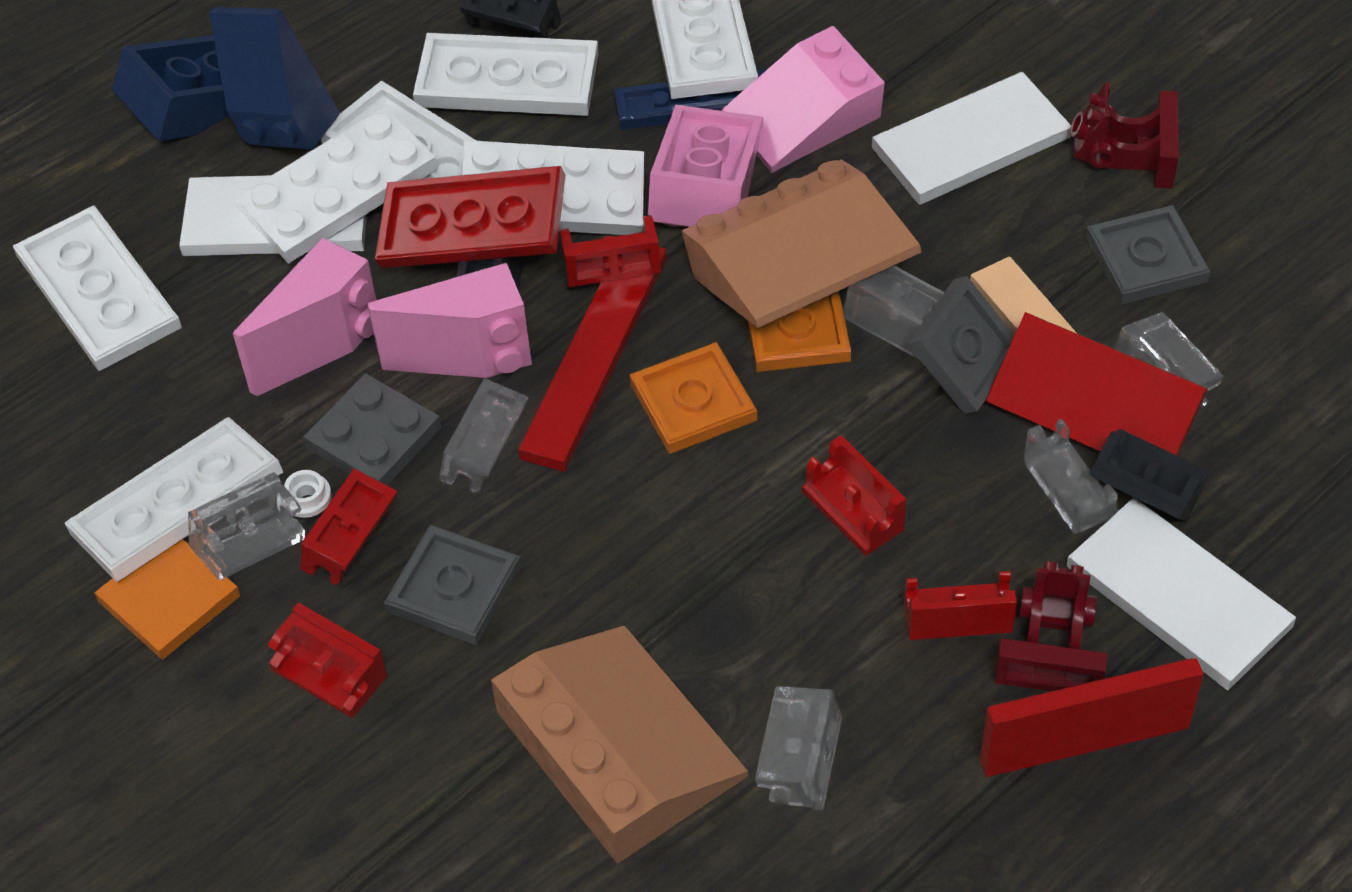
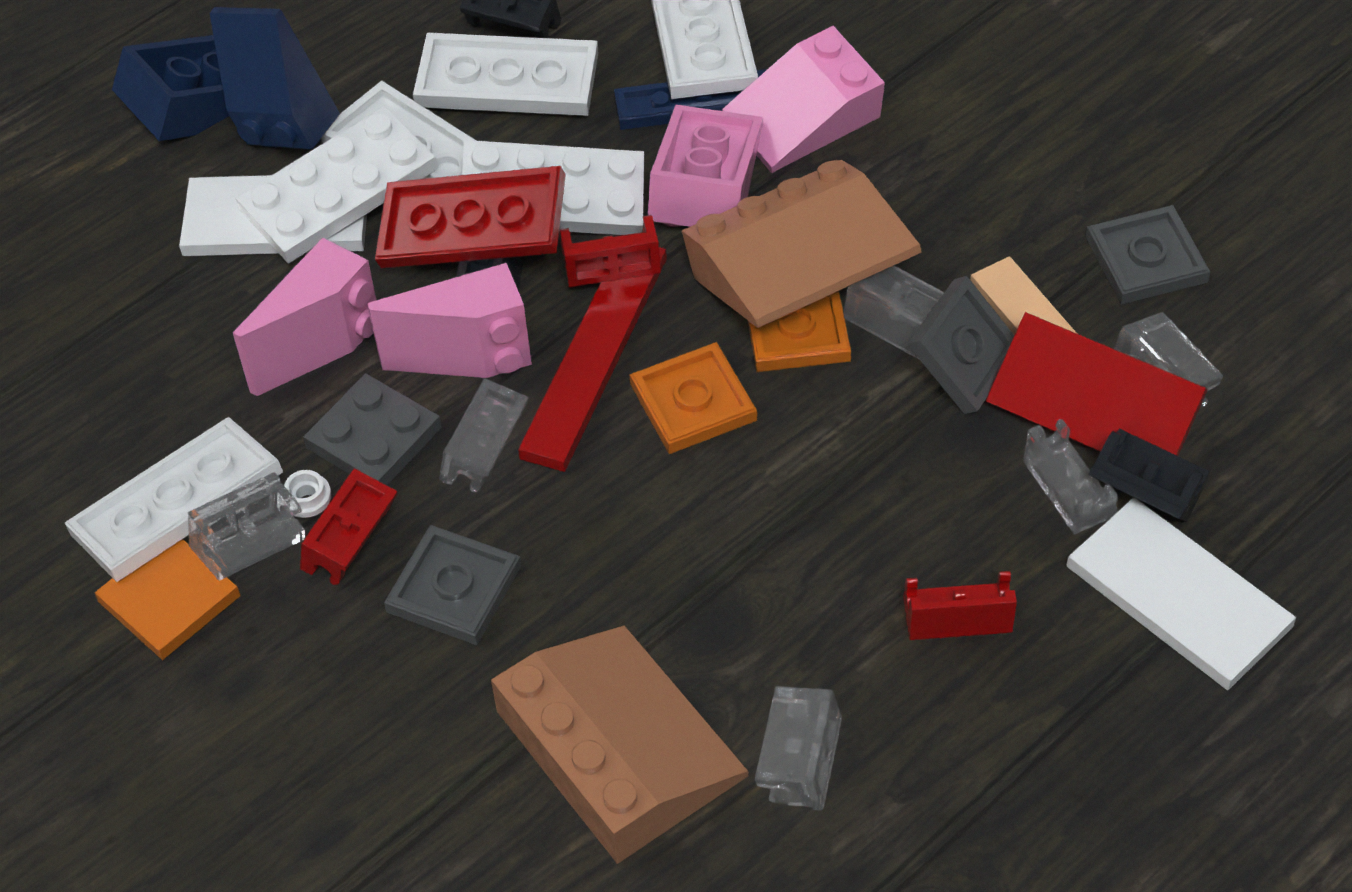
(97, 287): white tile -> none
(326, 660): red hinge -> none
(855, 497): red hinge -> none
(971, 137): white tile -> none
(1060, 604): dark red tile -> none
(1090, 717): red tile -> none
(1104, 136): dark red tile -> none

